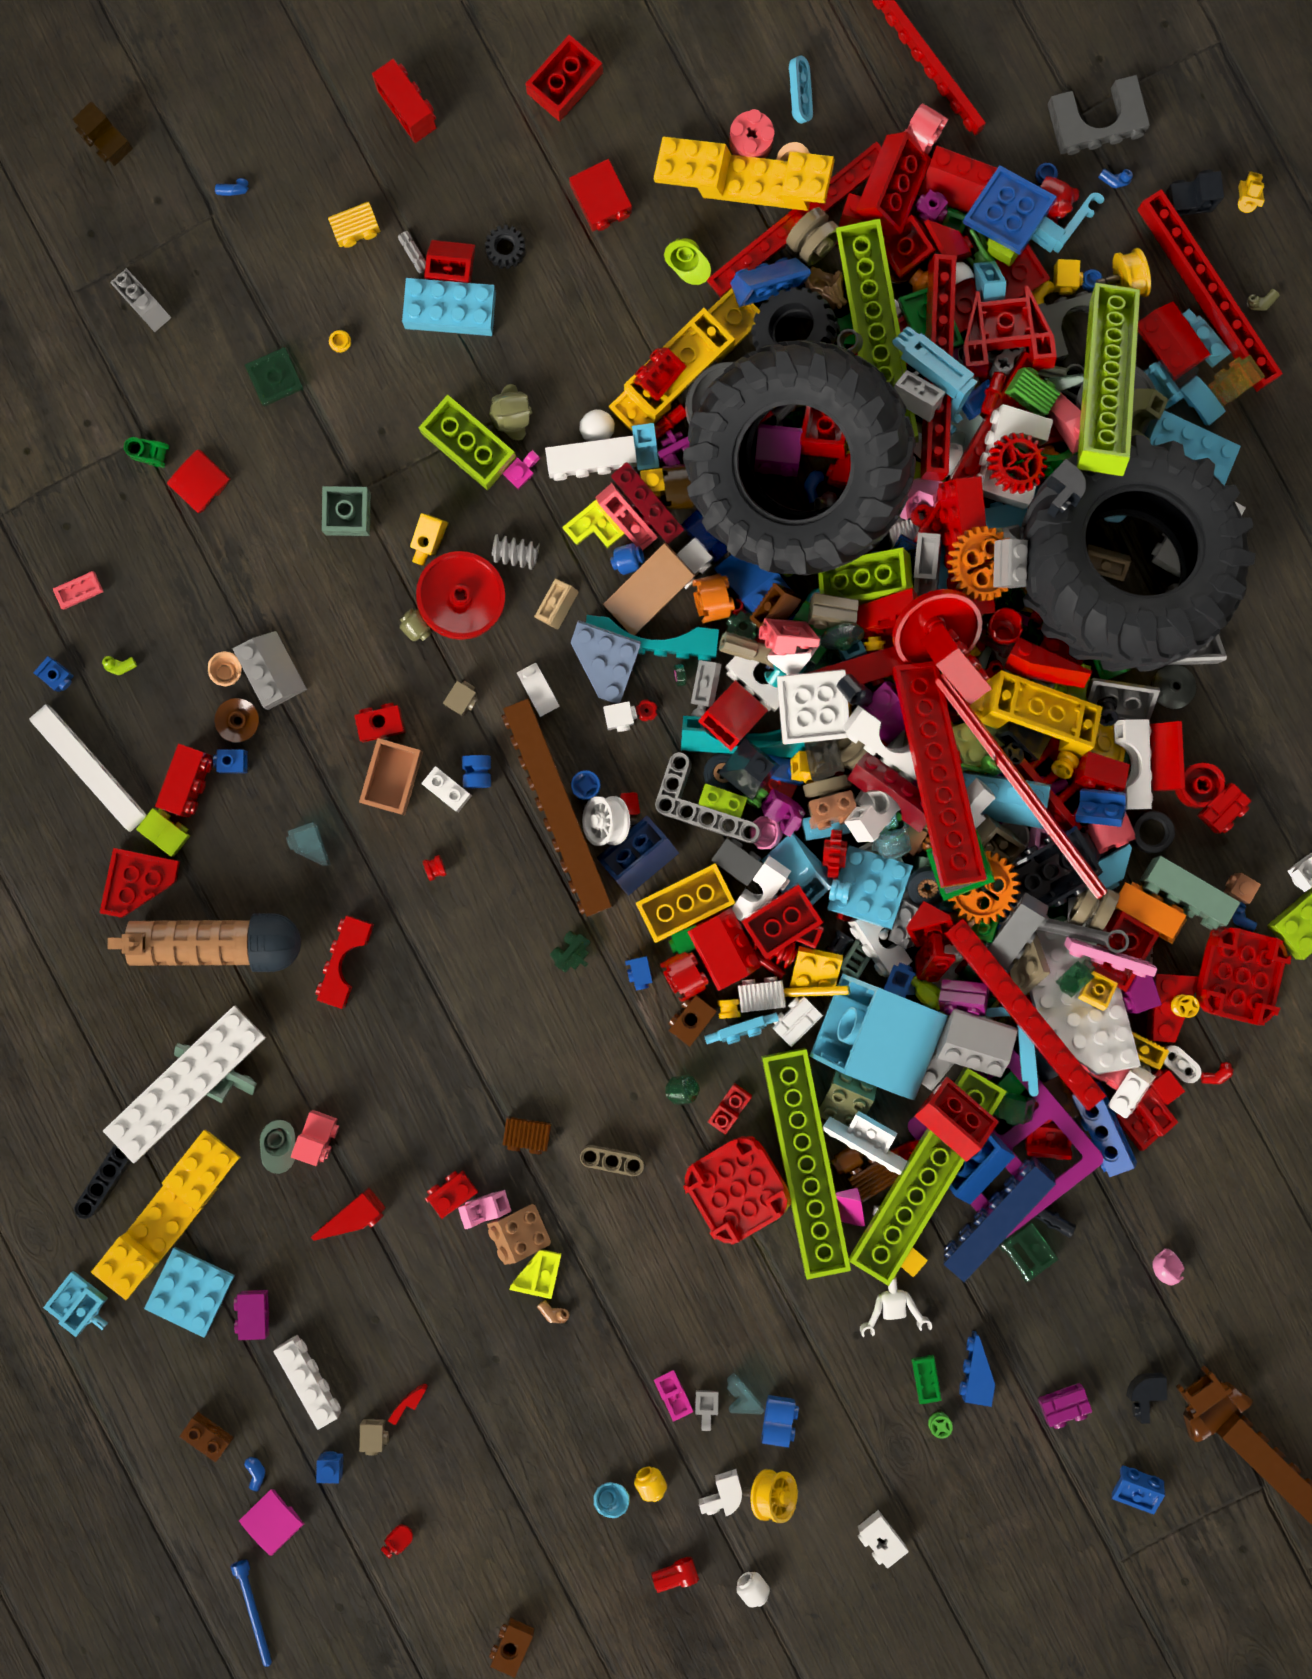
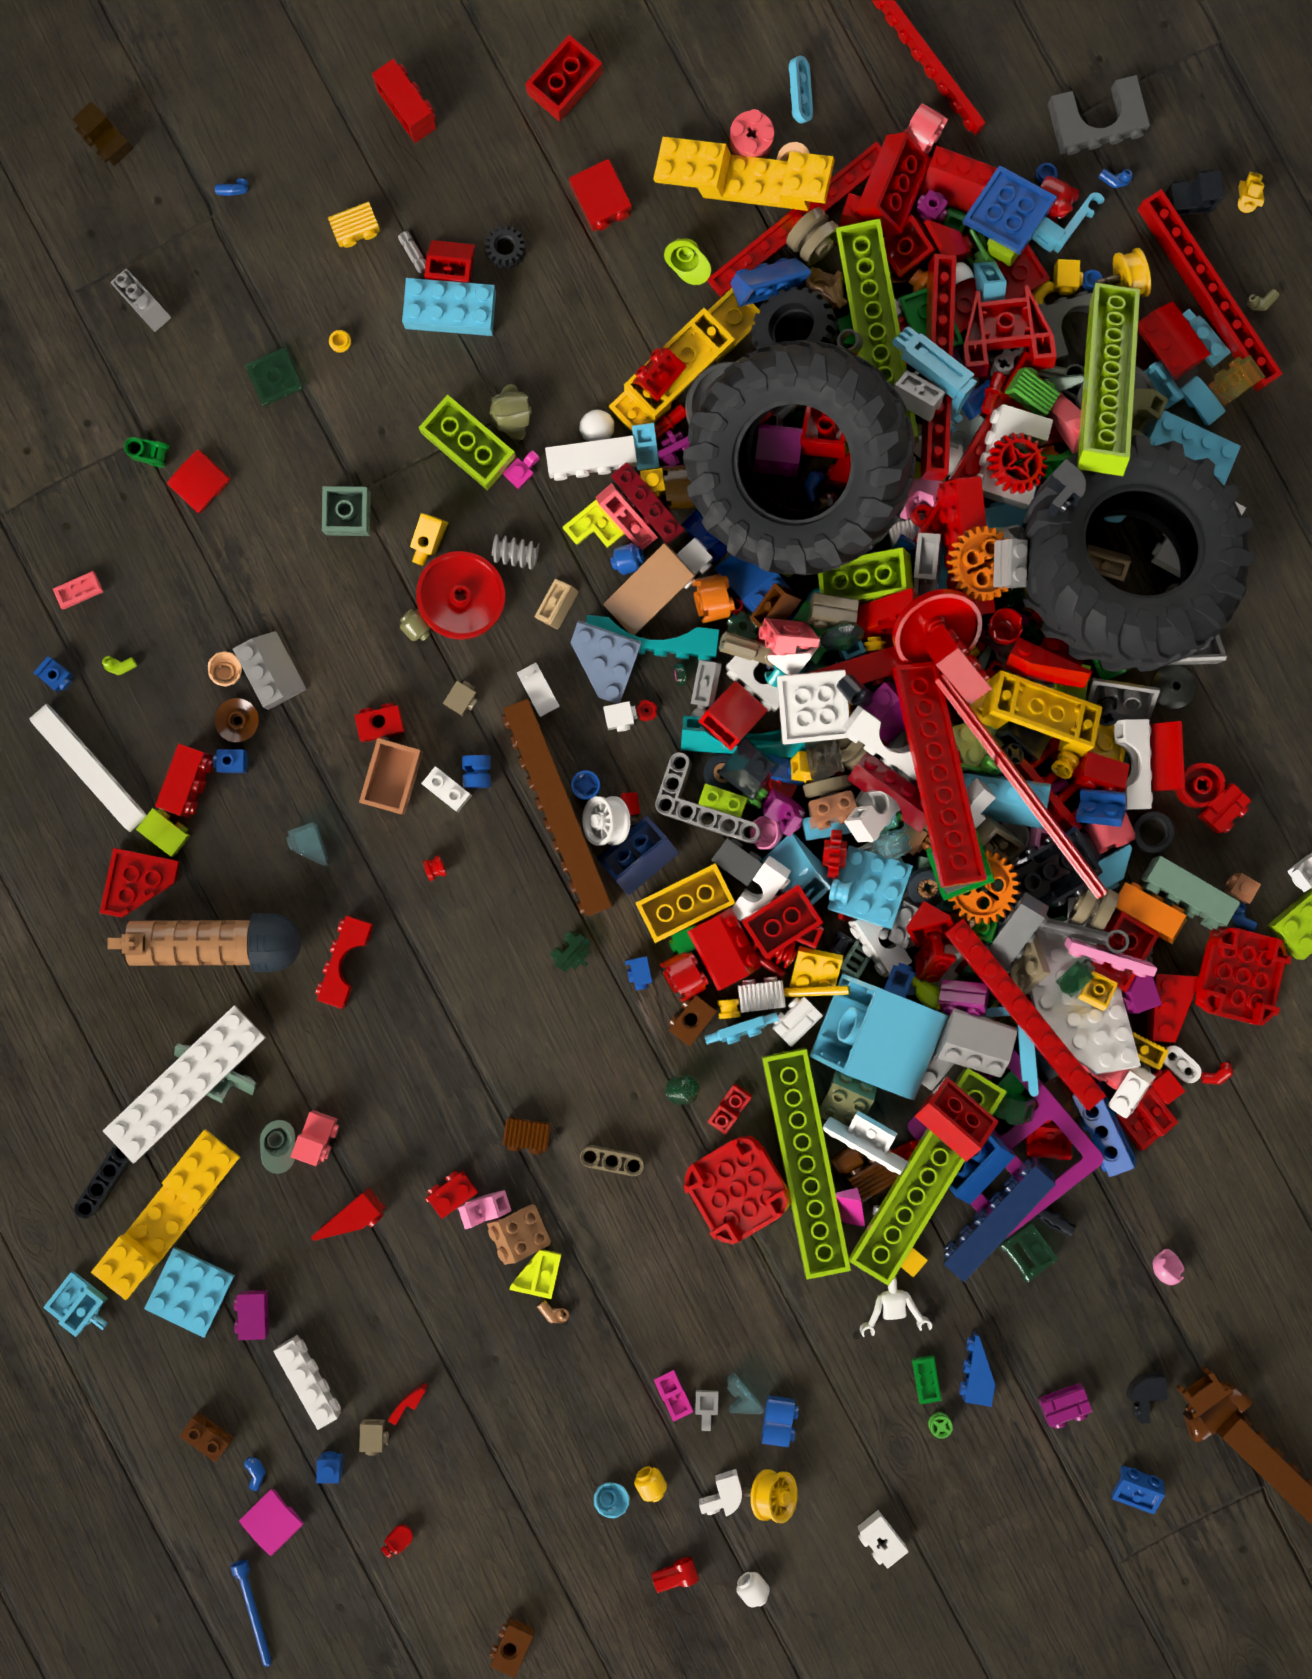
(1189, 1003): yellow wheel -> none

